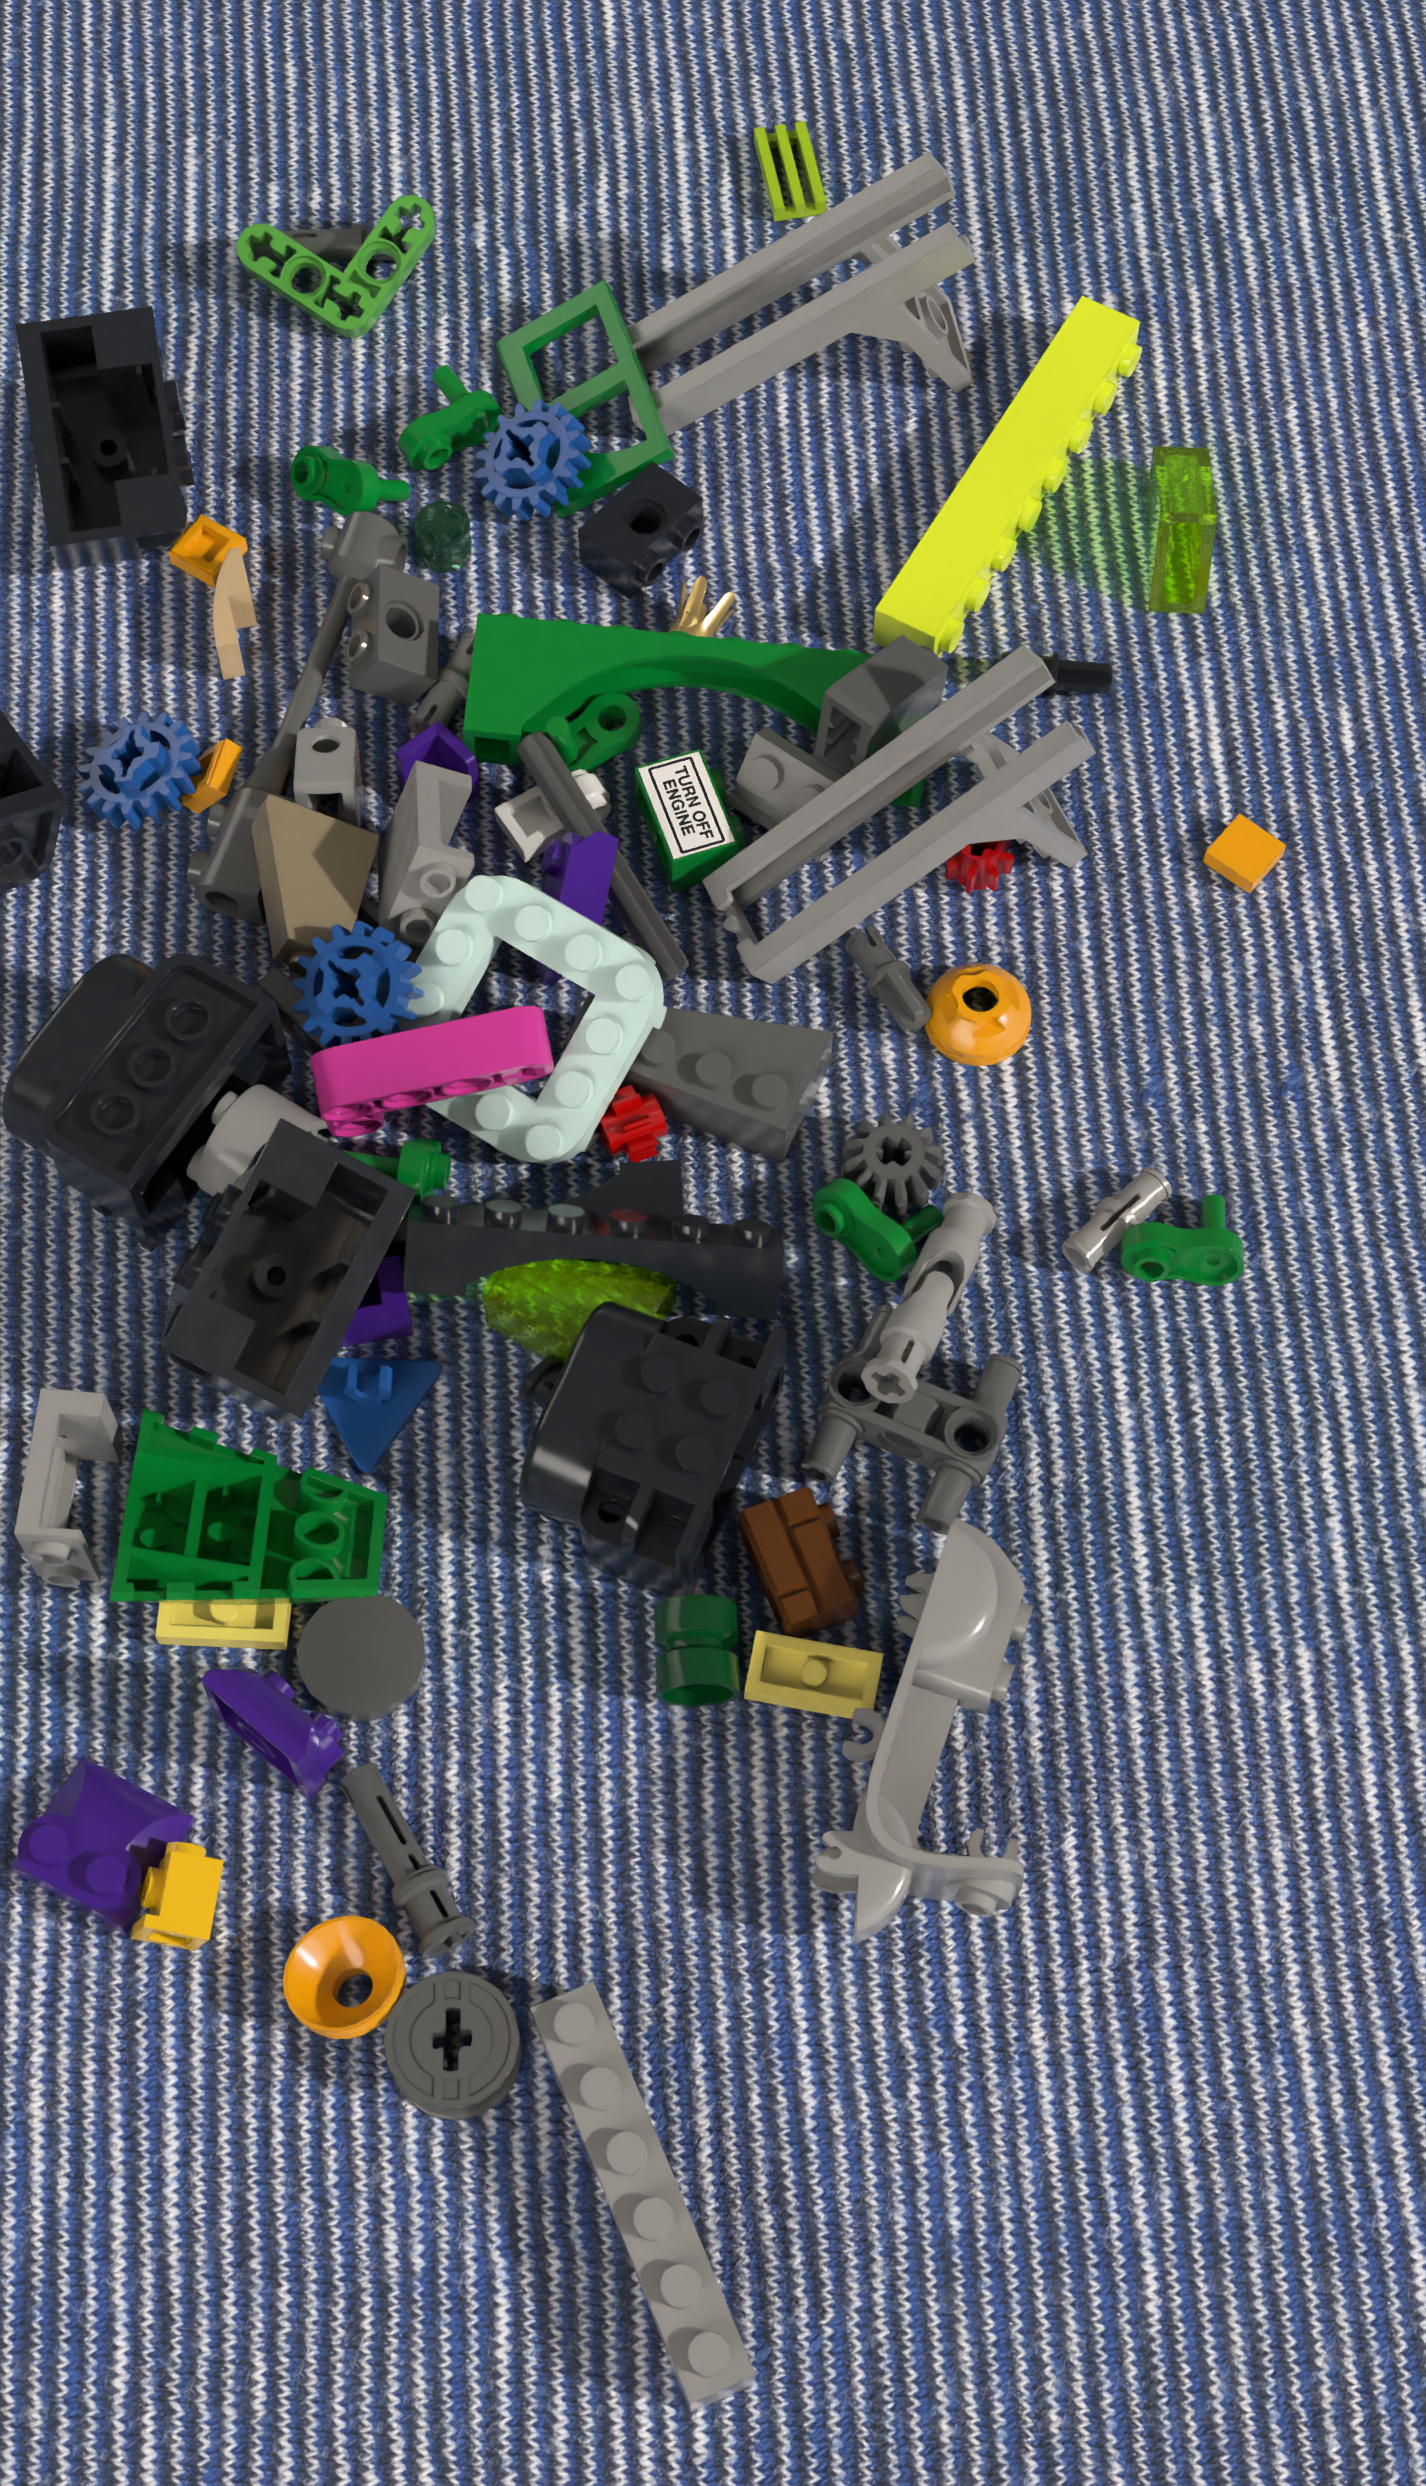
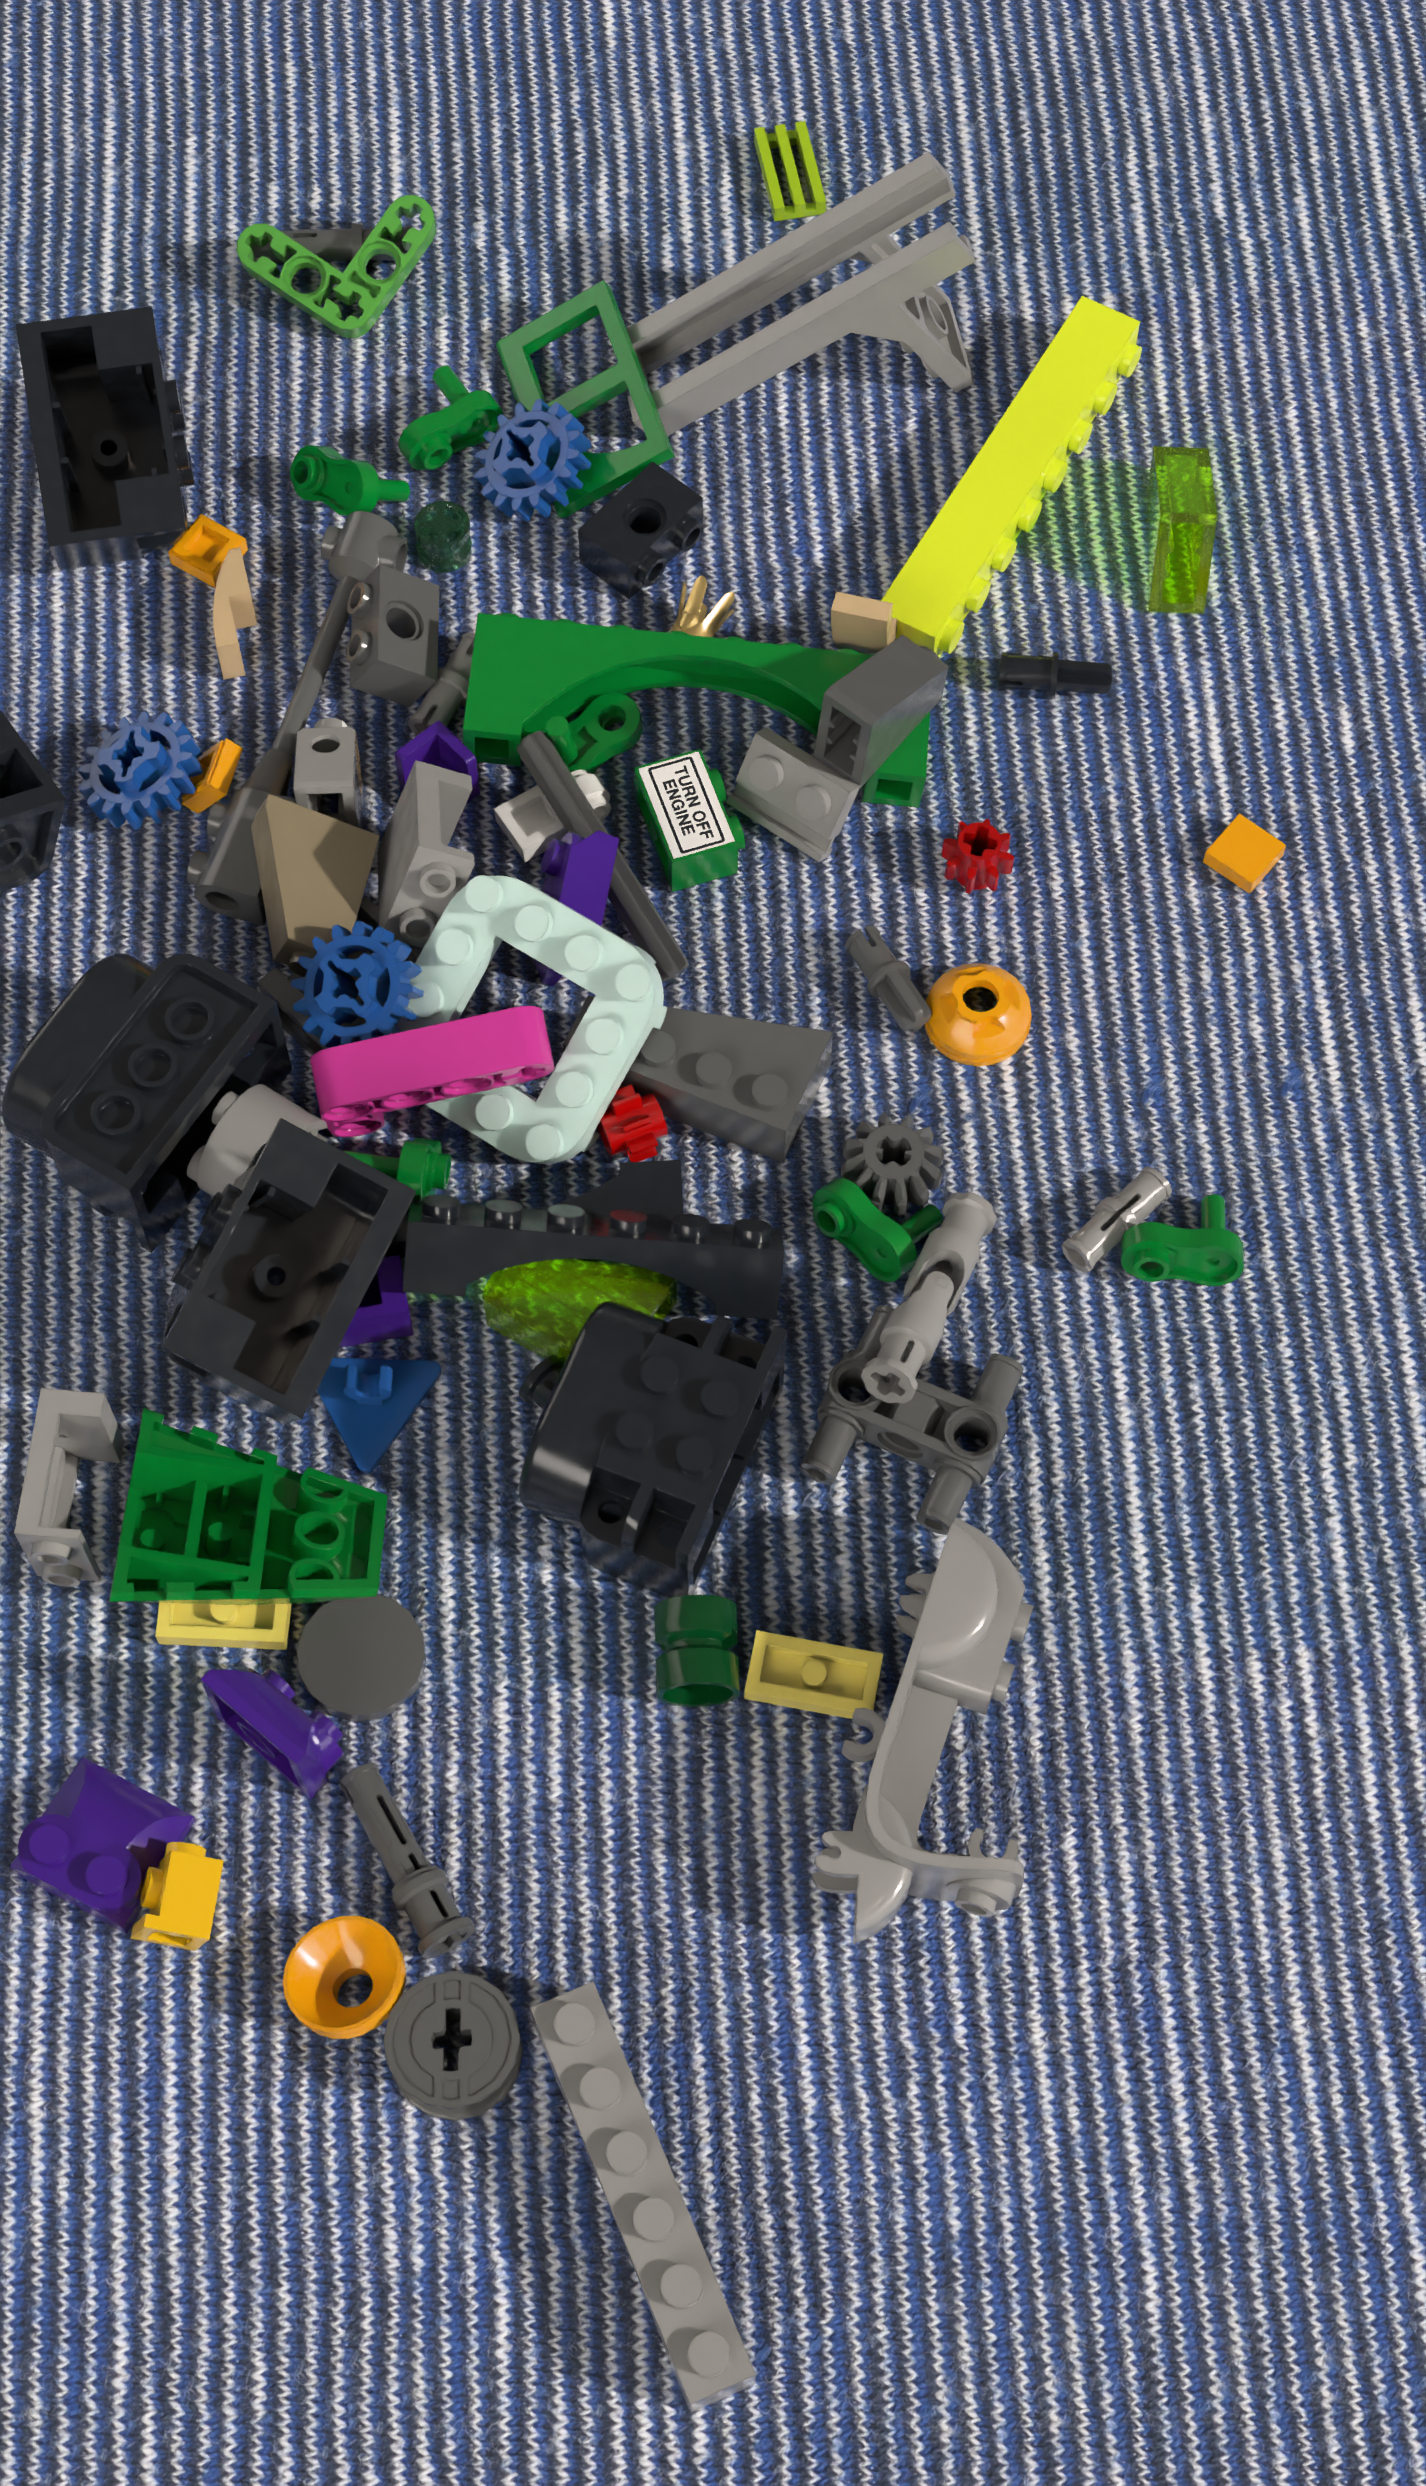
(799, 1563): reddish brown brick -> none
(862, 623): none -> tan slope
(1006, 805): light grey piece -> none

